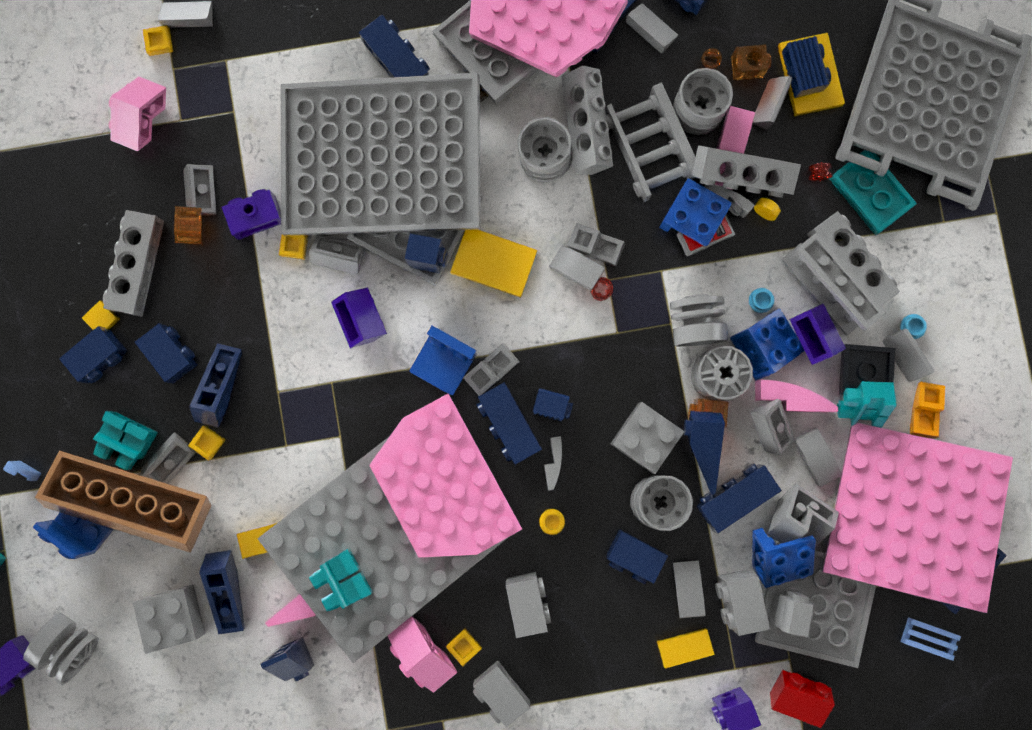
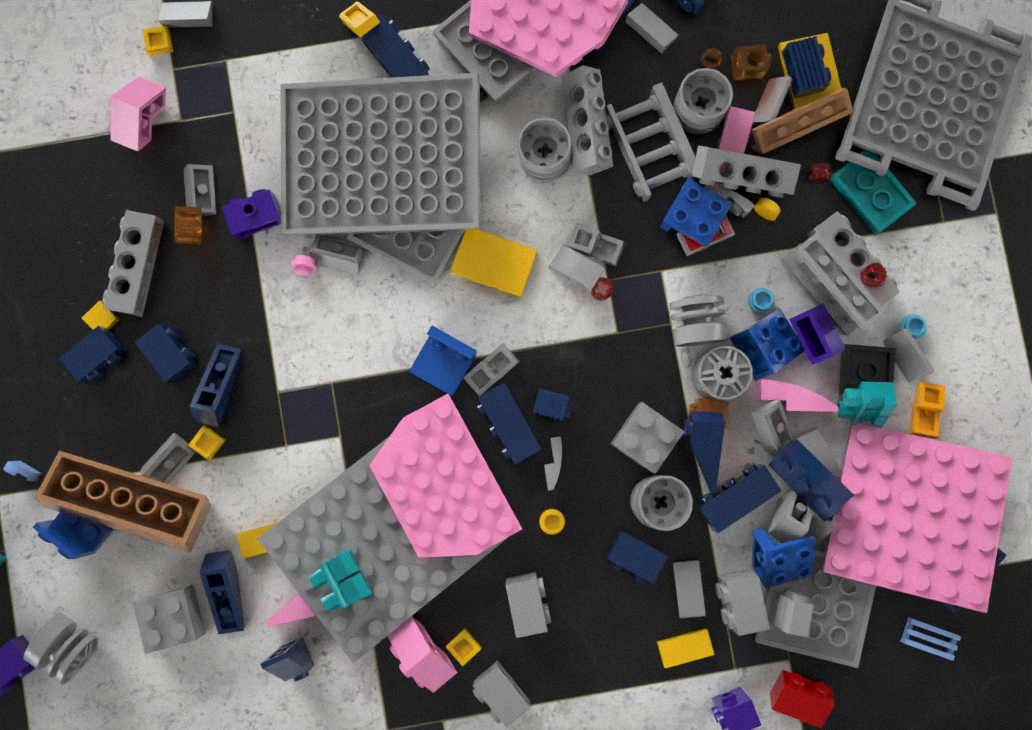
(124, 436): teal hips -> none
(293, 246): yellow tile -> none
(303, 265): none -> bright pink plate
(358, 317): dark purple brick -> none
(359, 19): none -> yellow tile
(425, 253): dark blue brick -> none
(802, 121): none -> medium nougat panel
(810, 480): none -> dark blue brick
(876, 267): none -> clear red bush

